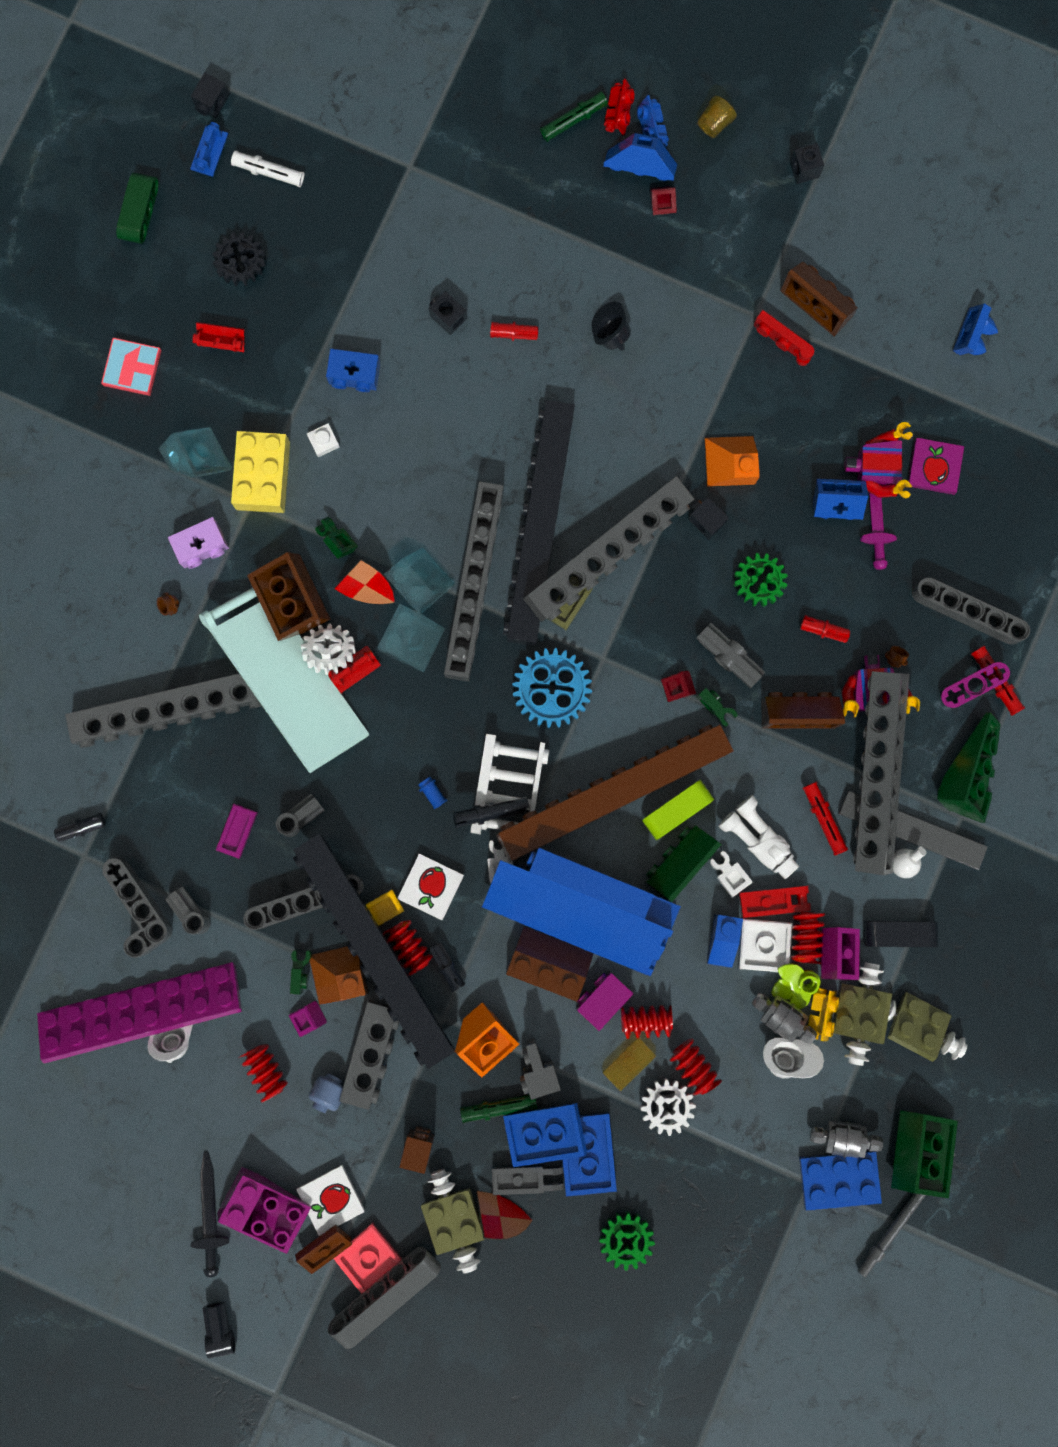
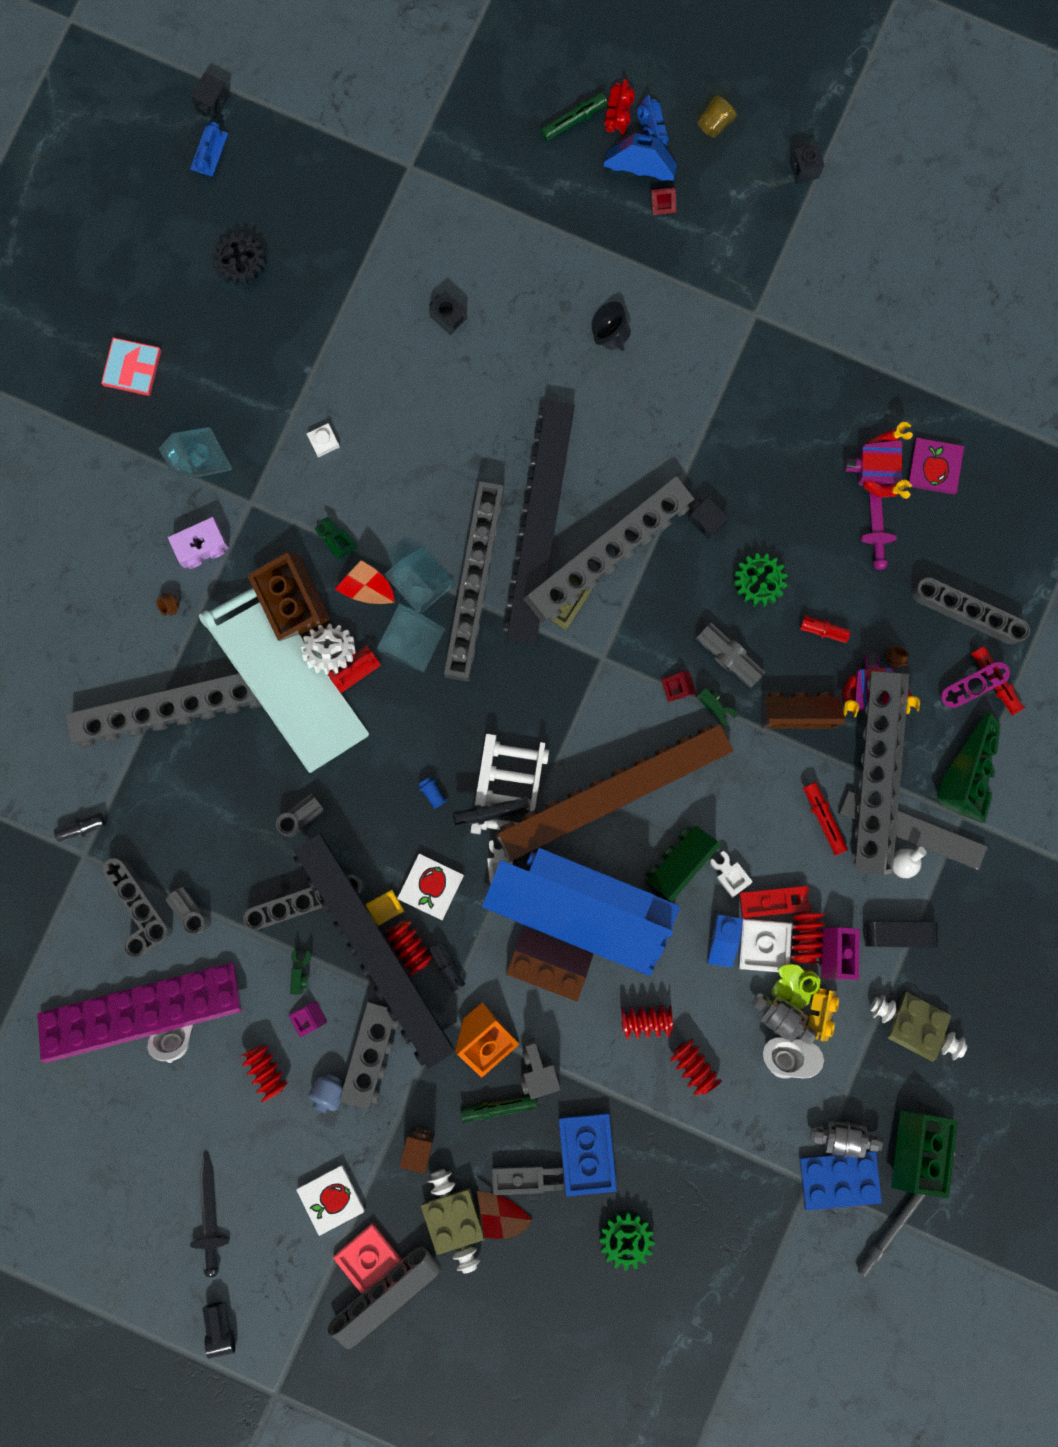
(137, 208): dark green beam -> none
(219, 337): red hinge -> none
(236, 831): magenta tile -> none
(241, 160): white pin -> none
(260, 472): light yellow brick -> none
(263, 1210): magenta slope -> none
(323, 1249): reddish brown plate -> none
(338, 975): dark orange slope -> none
(343, 363): blue brick -> none
(513, 331): red axle -> none
(545, 1135): blue plate -> none
(553, 665): dark azure gear -> none
(603, 1000): magenta brick -> none
(629, 1064): clear yellow plate -> none
(675, 1097): white gear -> none
(678, 809): lime beam -> none
(731, 461): orange slope -> none
(769, 848): white piece -> none
(784, 338): red plate -> none
(818, 298): reddish brown slope -> none
(840, 499): blue brick -> none
(863, 1013): olive plate -> none
(975, 323): blue tile -> none

